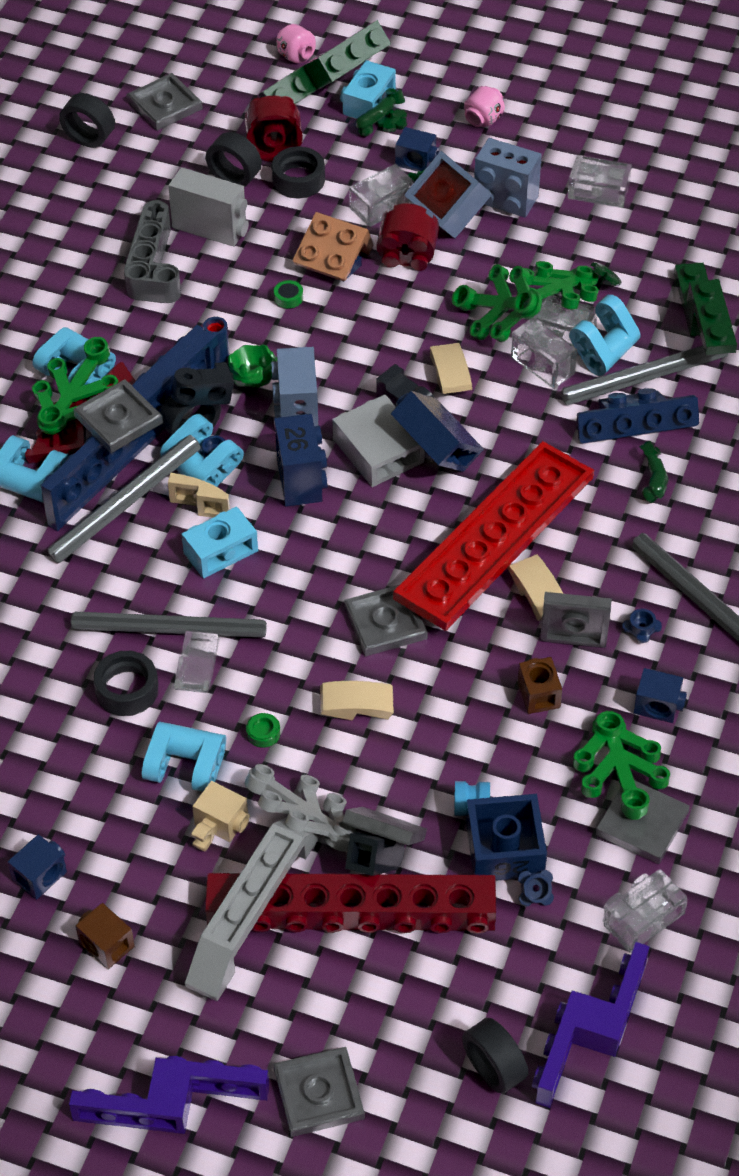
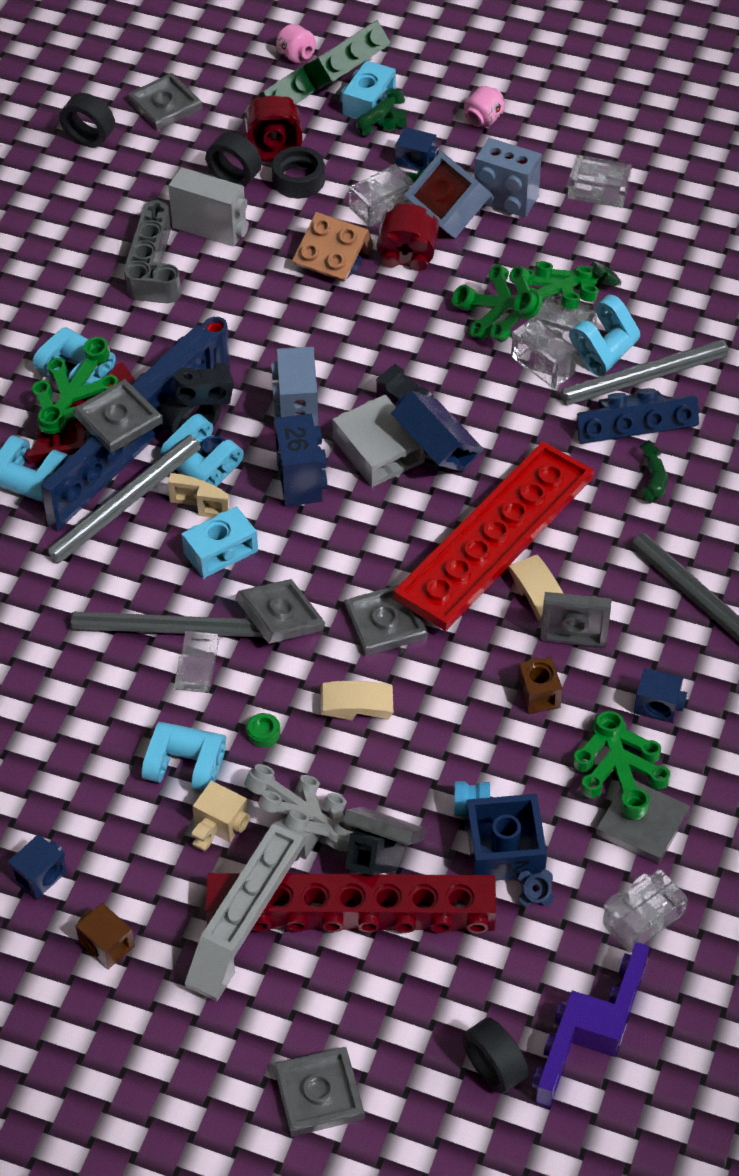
(126, 703): black tyre -> none
(169, 1094): dark purple bracket -> none
(251, 365): green hair -> none
(280, 611): none -> flat silver tile
(288, 294): green tile -> none
(451, 368): tan slope -> none
(639, 618): dark blue plate -> none
(705, 308): dark green bracket -> none

